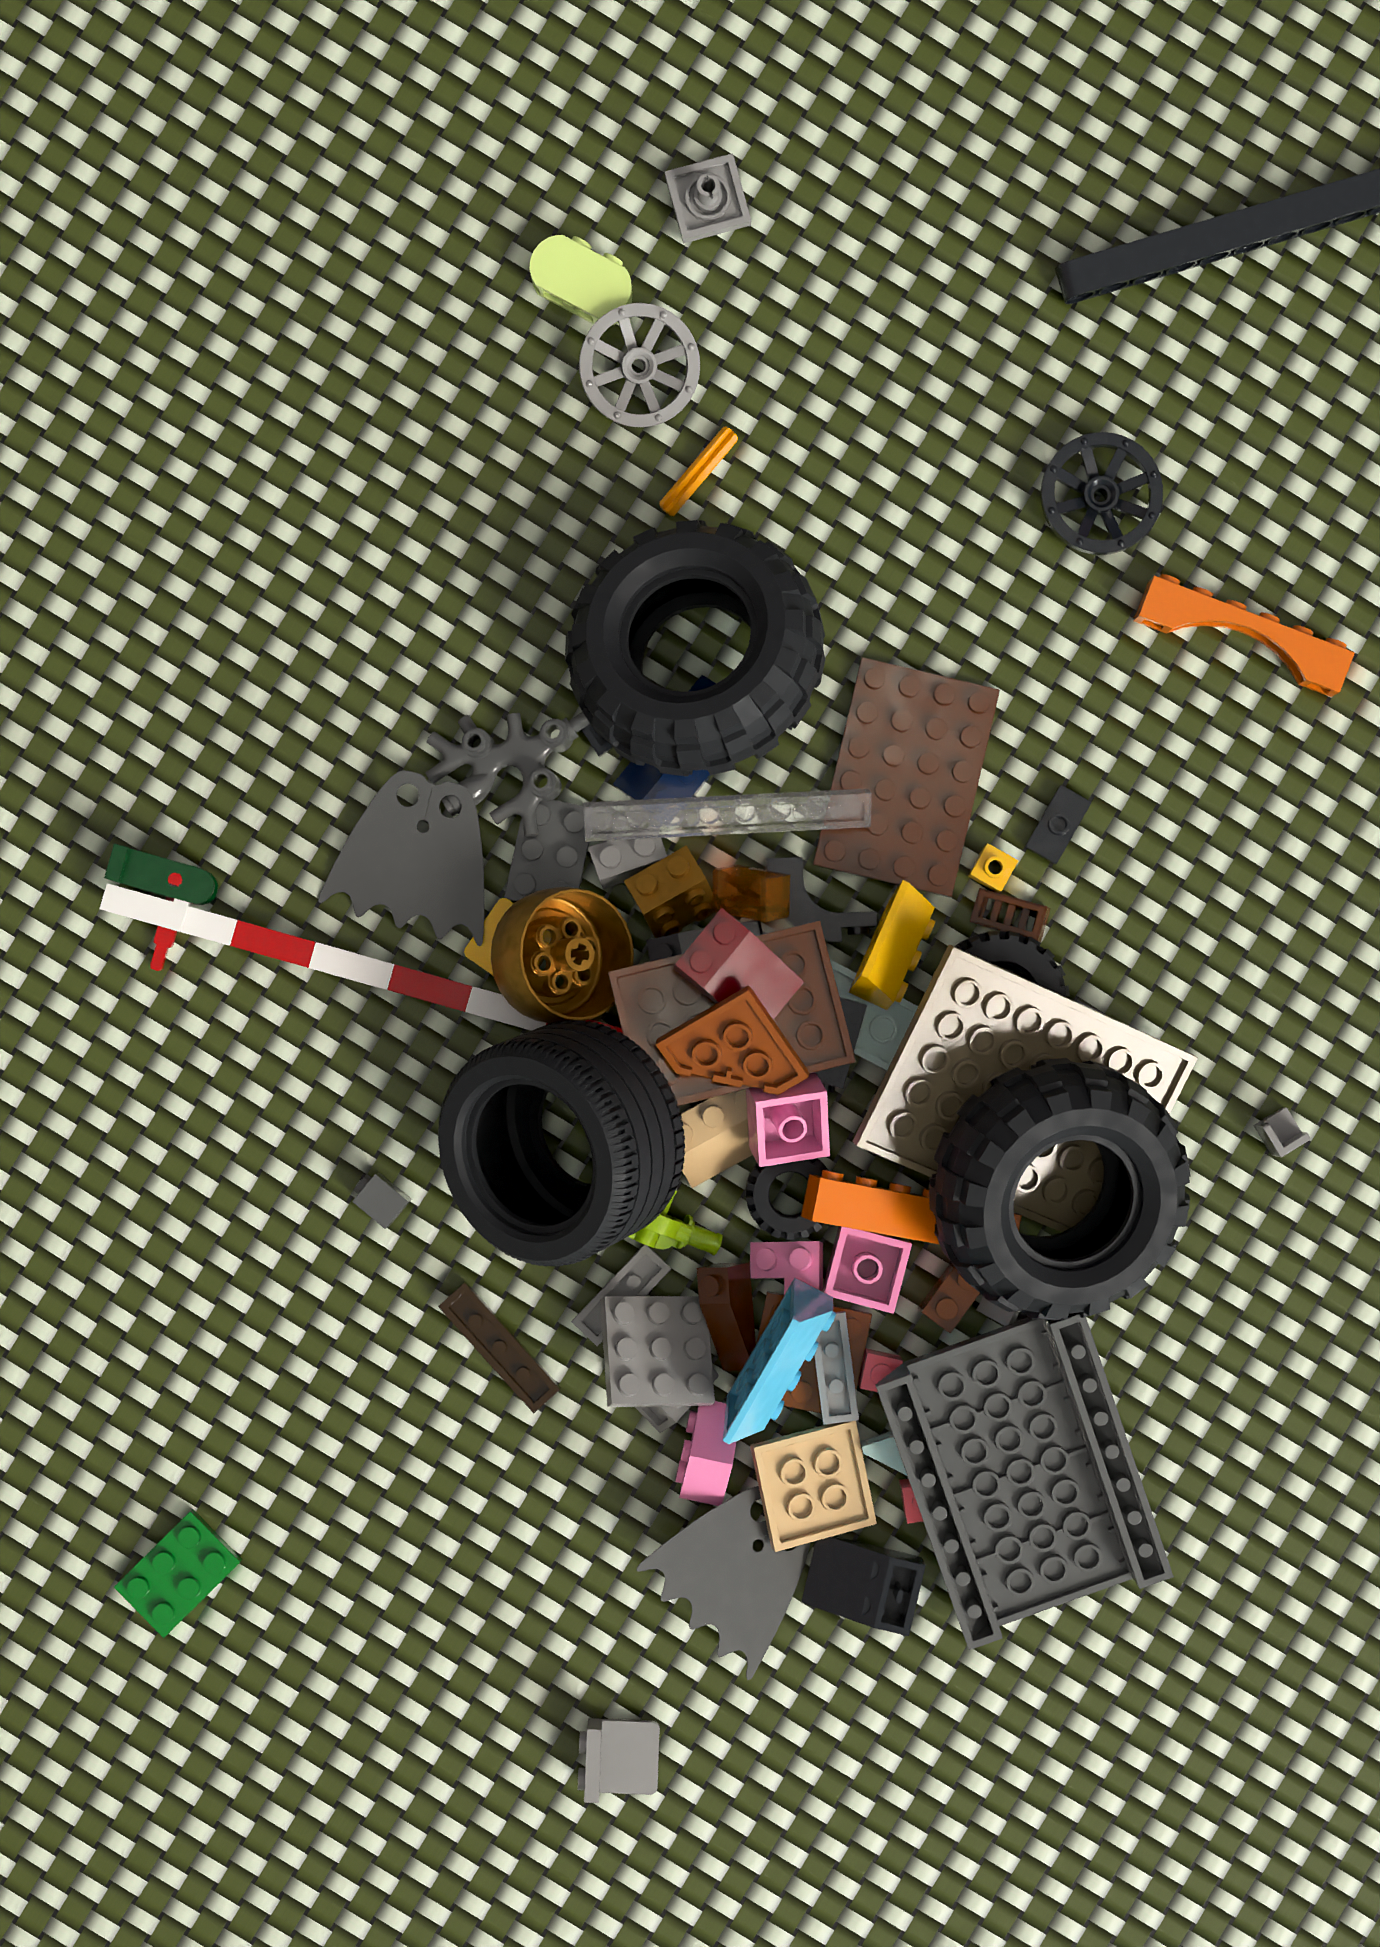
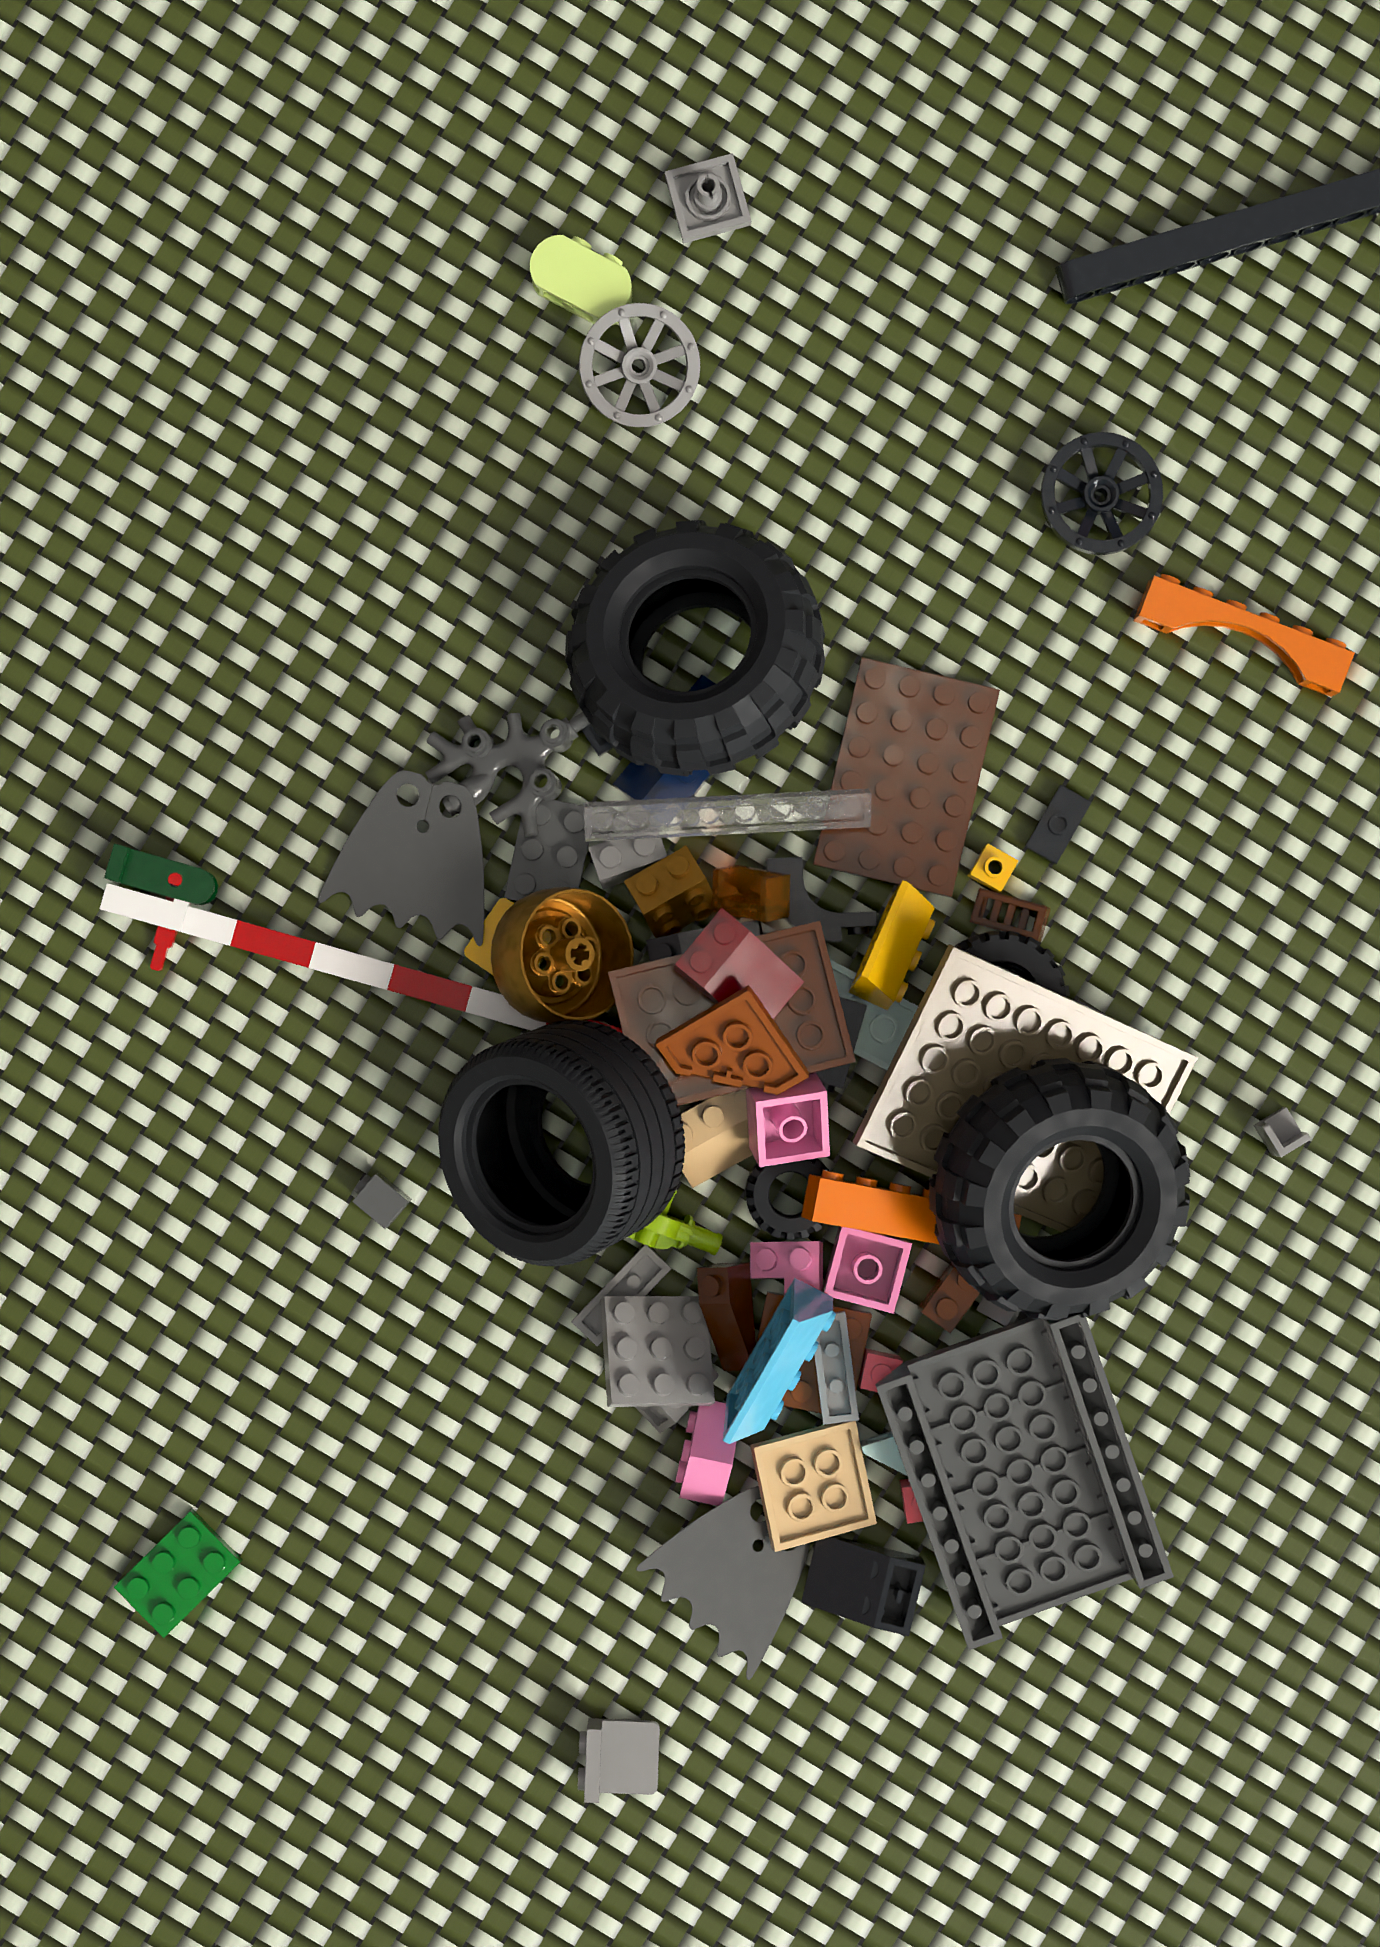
(499, 1347): dark brown plate -> none
(698, 471): light orange axle -> none

